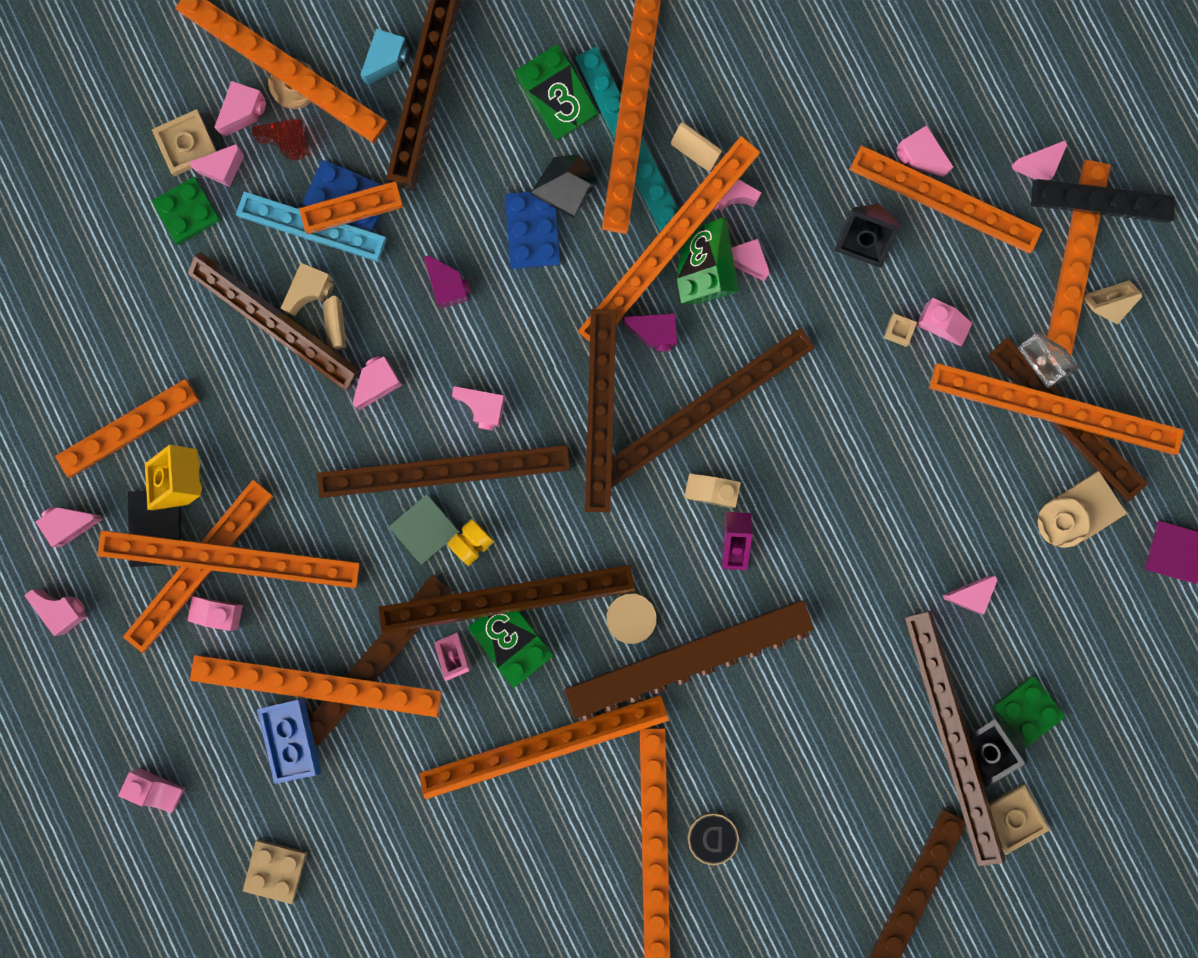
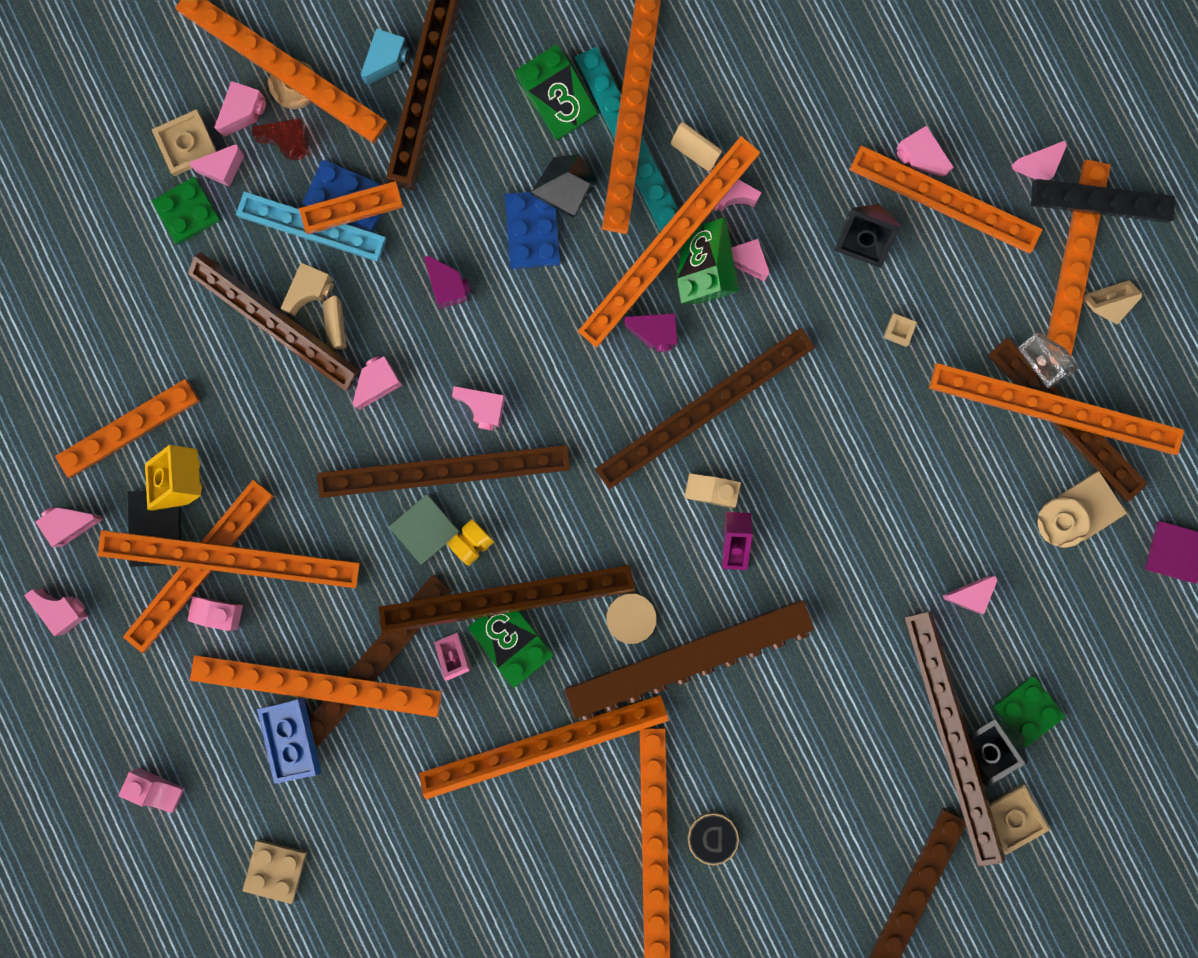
(600, 411): reddish brown plate -> none
(944, 321): bright pink slope -> none

